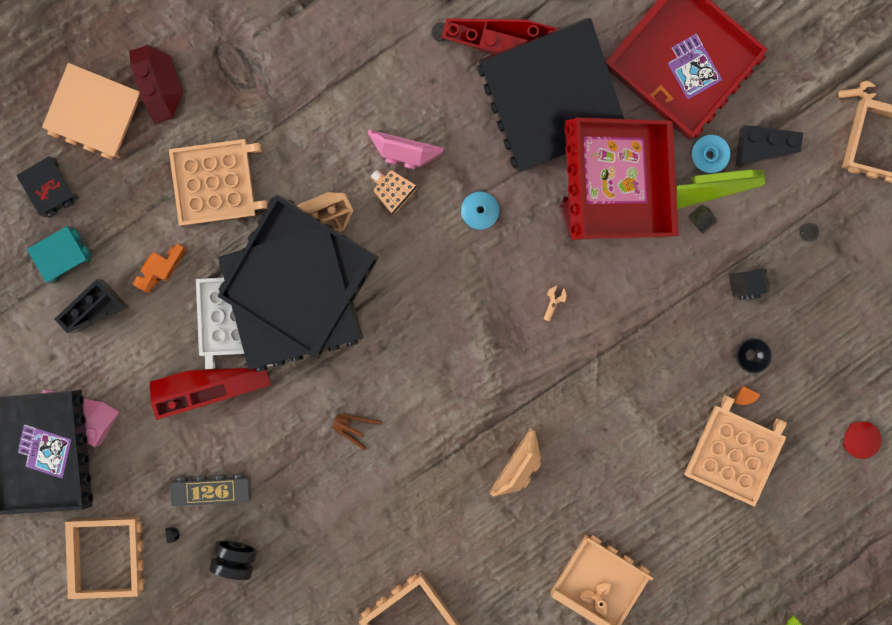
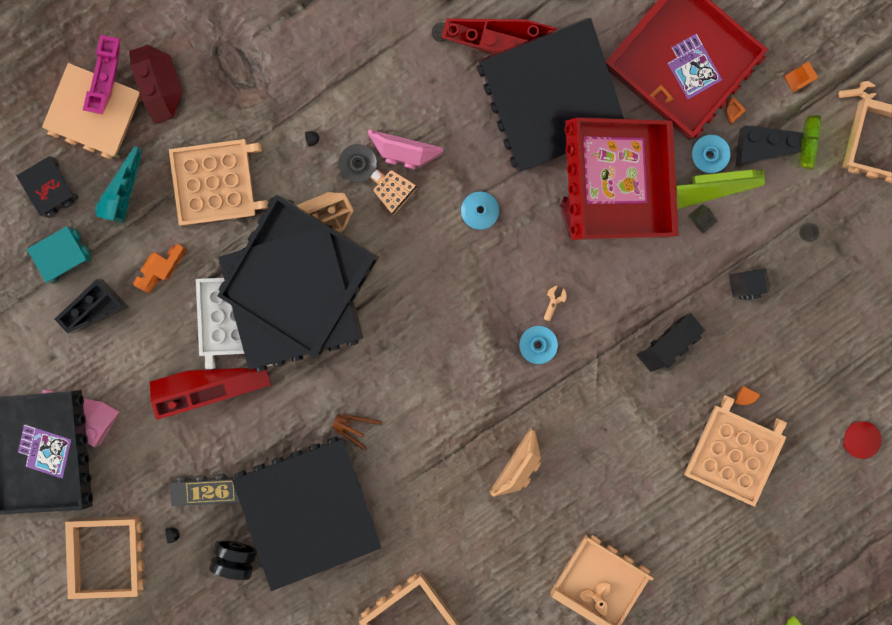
(104, 75): none -> dark pink slope
(116, 197): none -> teal wedge
(306, 513): none -> black panel
(312, 138): none -> black hinge
(355, 153): none -> dark grey dish
(548, 344): none -> medium azure dish
(672, 343): none -> black wedge
(734, 110): none -> orange tile
(762, 358): black piece -> none
(800, 77): none -> orange panel
(810, 141): none -> clear neon green brick

